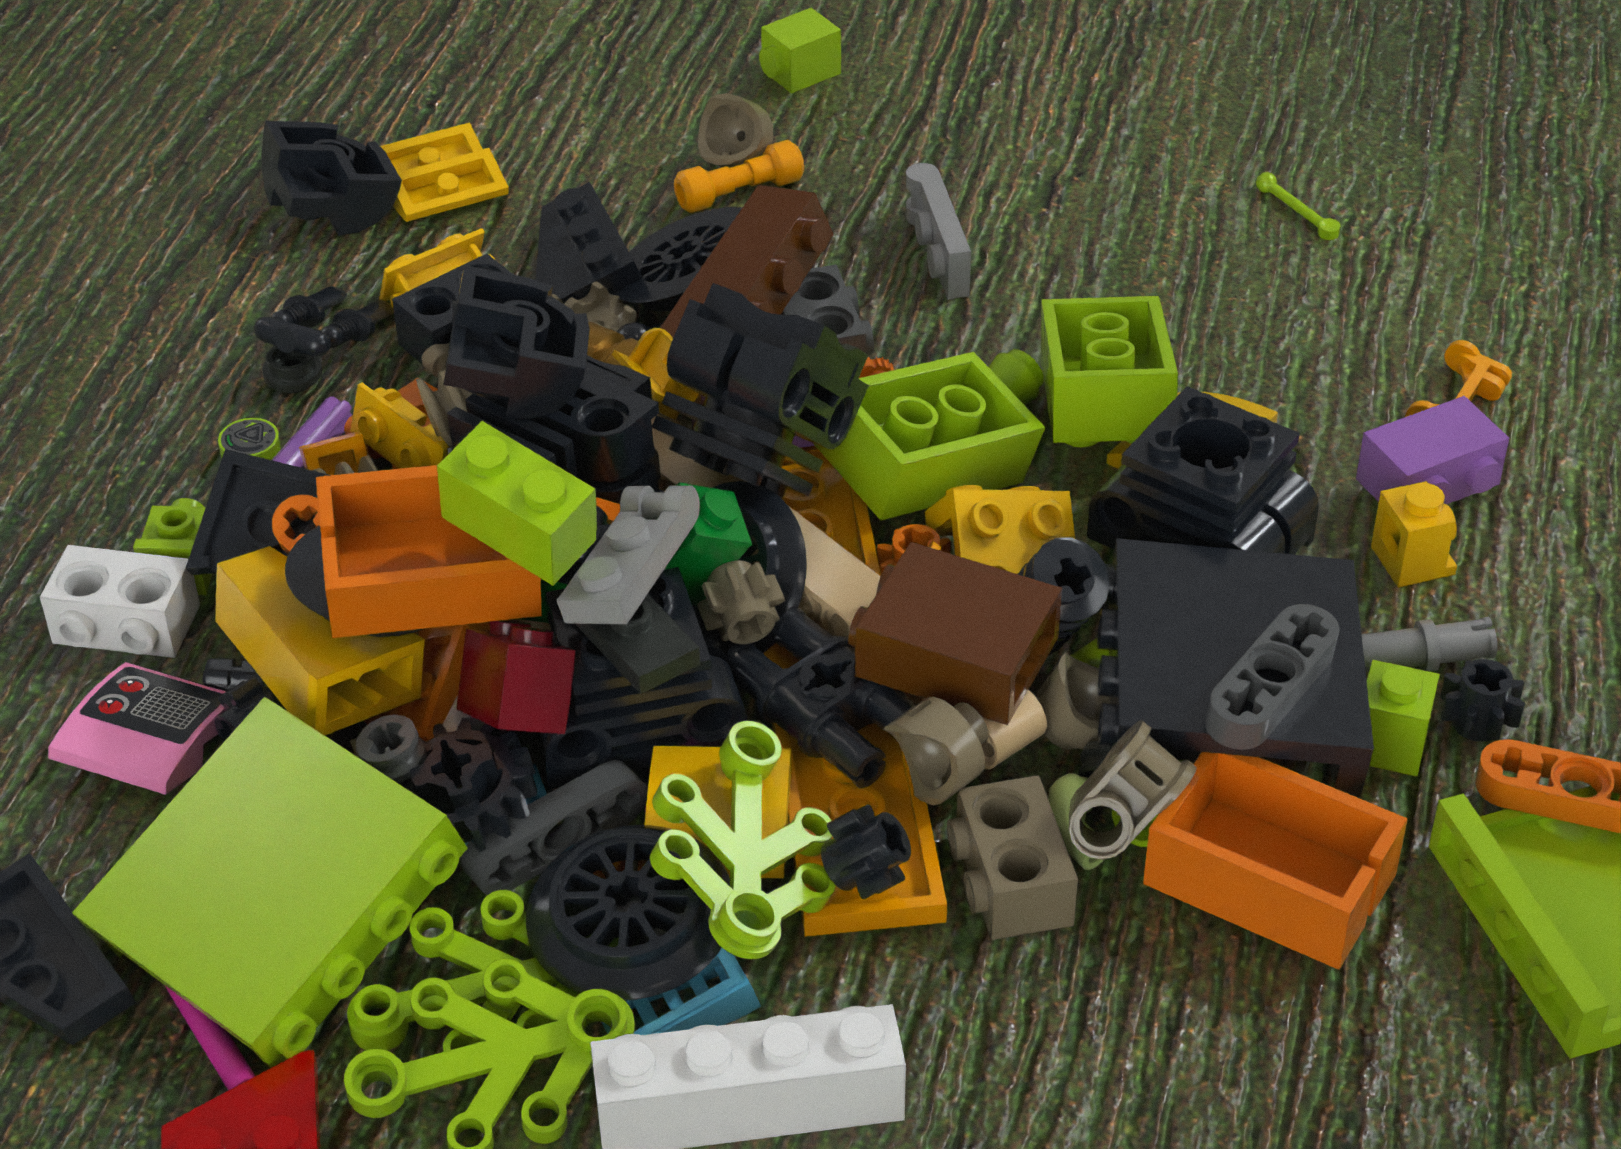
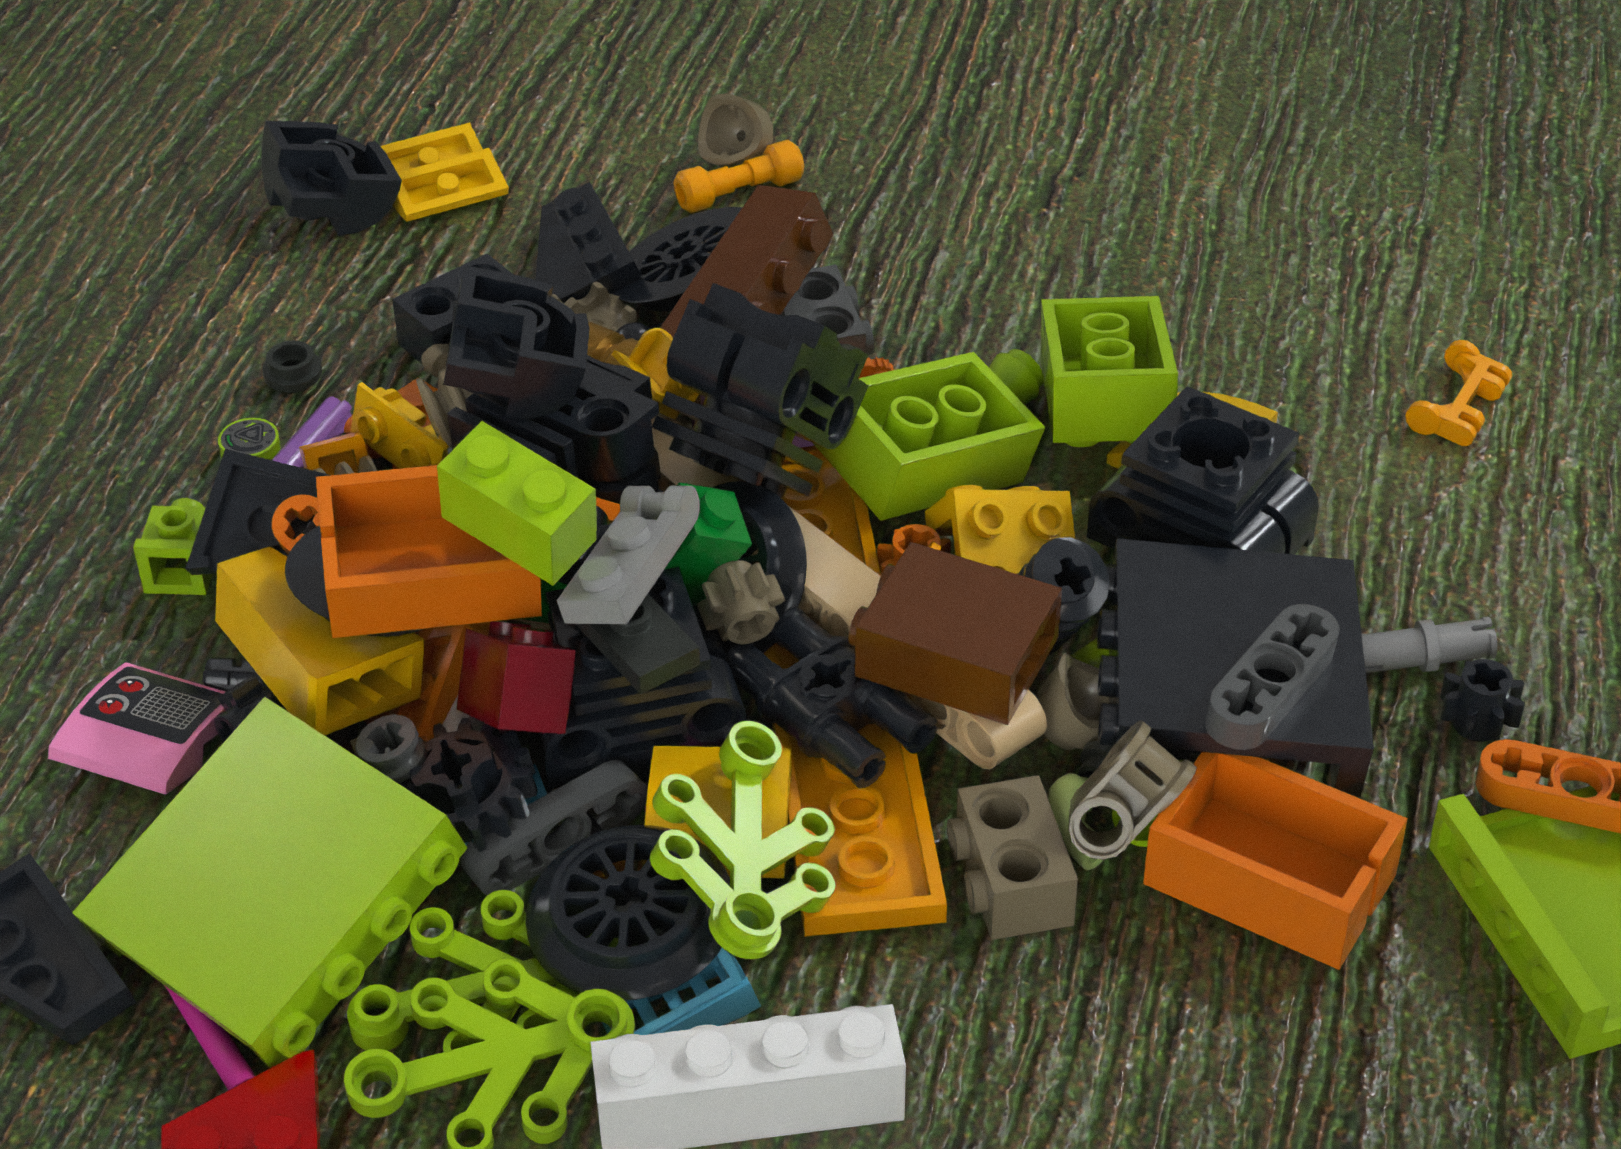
(120, 601): white brick -> none
(291, 330): black piece -> none
(412, 271): yellow hinge -> none
(800, 50): lime brick -> none
(865, 851): black gear -> none
(939, 229): light grey plate -> none
(940, 747): dark tan piece -> none
(1327, 228): lime hinge -> none
(1400, 715): lime brick -> none
(1414, 534): yellow brick -> none
(1442, 445): medium lavender brick -> none

